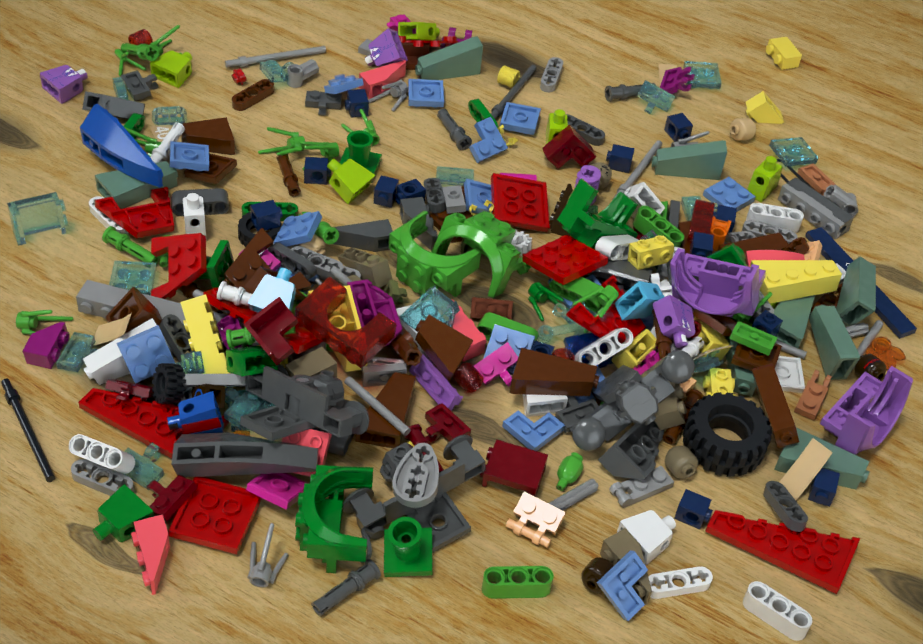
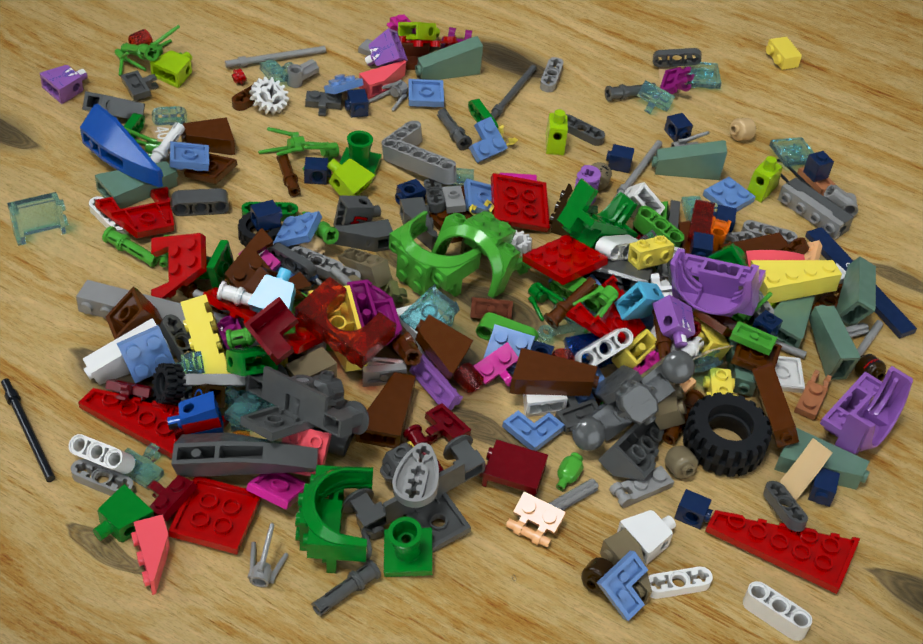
(29, 320): bright green plant -> none
(46, 345): magenta slope -> none
(77, 348): clear light blue plate -> none
(111, 330): tan sticker -> none
(119, 88): clear light blue beam -> none
(136, 274): clear light blue plate -> none
(194, 209): white torso -> none
(269, 95): none -> white gear
(355, 210): none -> dark grey torso
(370, 128): bright green plant -> none
(380, 408): light grey bar -> none
(385, 191): dark blue brick -> none
(402, 150): none -> light grey beam
(467, 327): coral slope -> none
(507, 587): bright green beam -> none
(508, 76): light yellow piece -> none
(520, 118): medium blue plate -> none
(562, 307): none -> reddish brown pin
(569, 145): dark red panel -> none
(681, 52): none -> dark grey beam
(763, 109): light yellow slope -> none
(776, 216): white beam -> none
(818, 166): none -> dark blue brick
(882, 348): clear orange plate -> none

